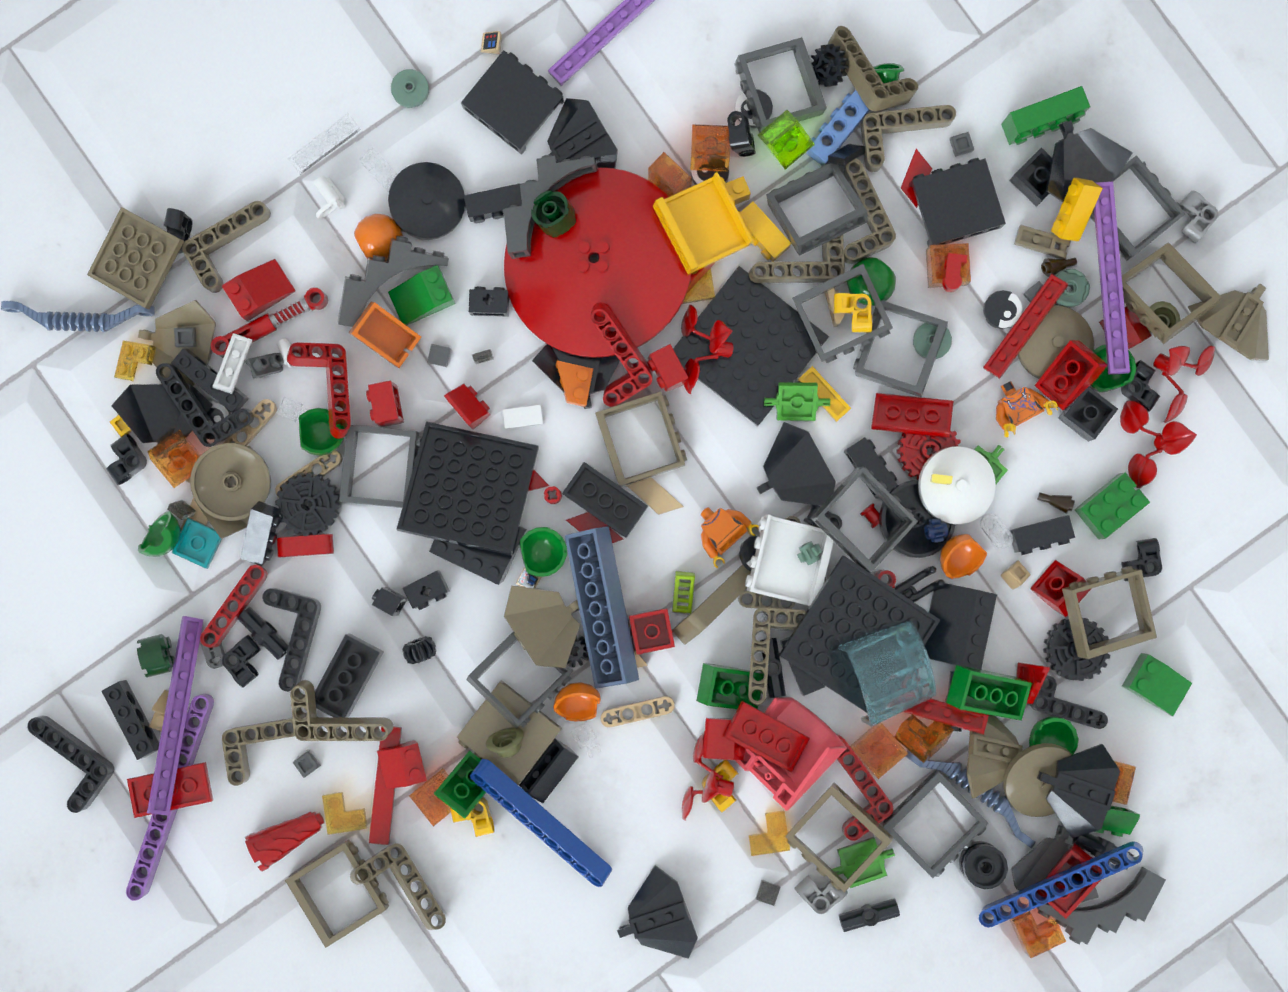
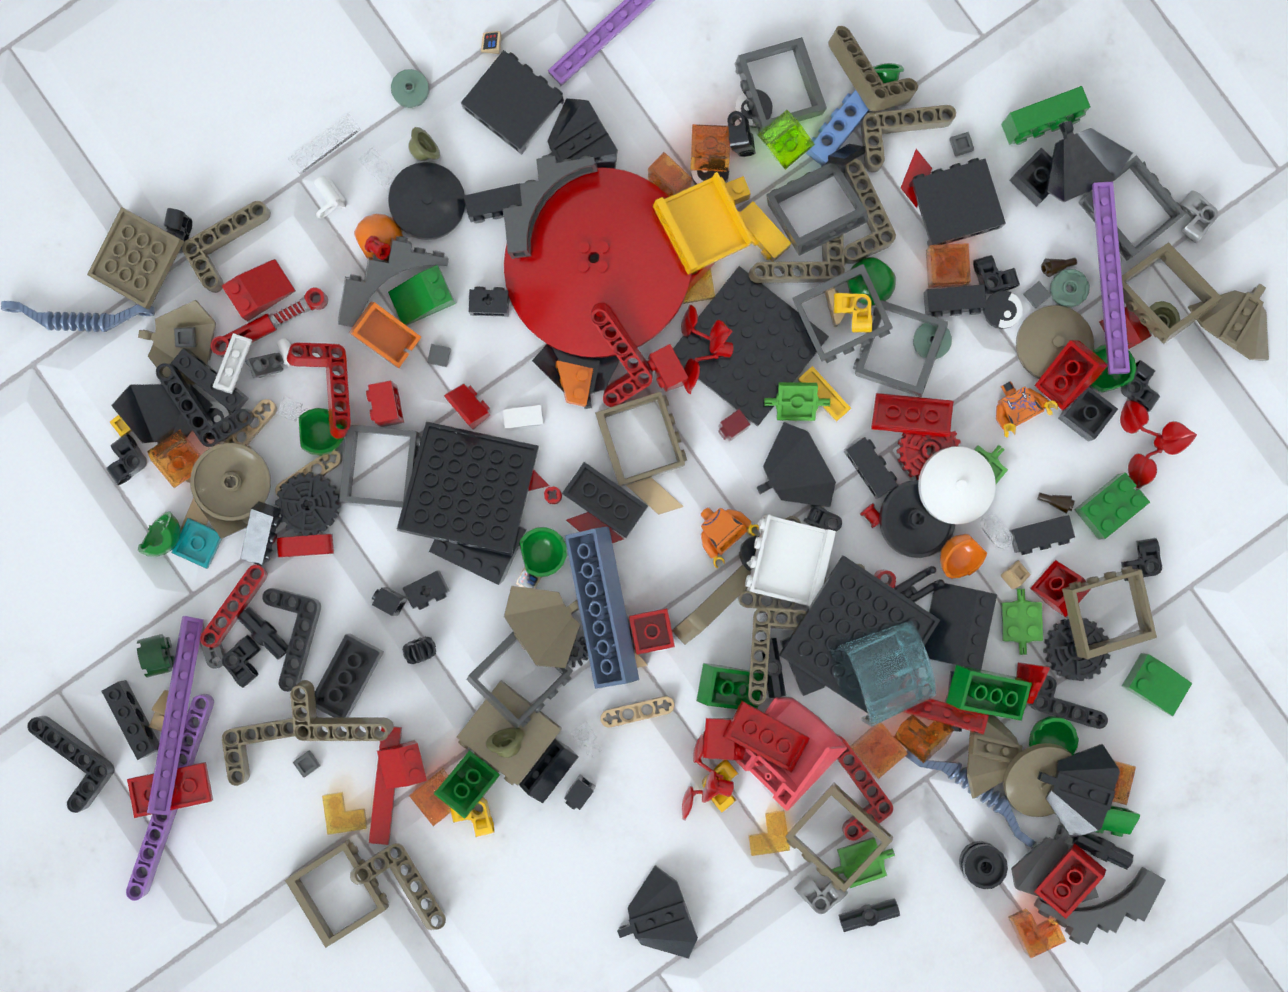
(129, 357): clear yellow plate -> none
(181, 510): clear smoke tile -> none
(279, 840): red cone -> none
(377, 247): none -> red bush
(422, 145): none -> olive hat
(483, 356): clear smoke tile -> none
(541, 822): blue beam -> none
(553, 213): dark green brick -> none
(577, 702): orange cylinder -> none
(579, 792): none -> black brick
(688, 576): lime slope -> none
(733, 425): none -> dark red piece
(767, 892): clear smoke tile -> none
(809, 553): sand green gear -> none
(829, 65): black gear -> none
(843, 542): dark grey window -> none
(912, 800): dark grey window -> none
(936, 530): dark blue gear -> none
(941, 479): light yellow tile -> none
(951, 273): red leg -> none
(955, 300): none -> black brick
(986, 270): none -> black piece
(1022, 621): none -> bright green plate
(1025, 326): red tile -> none
(1041, 242): dark tan plate -> none
(1065, 877): blue beam -> none
(1076, 209): yellow brick -> none
(1171, 366): red plant -> none

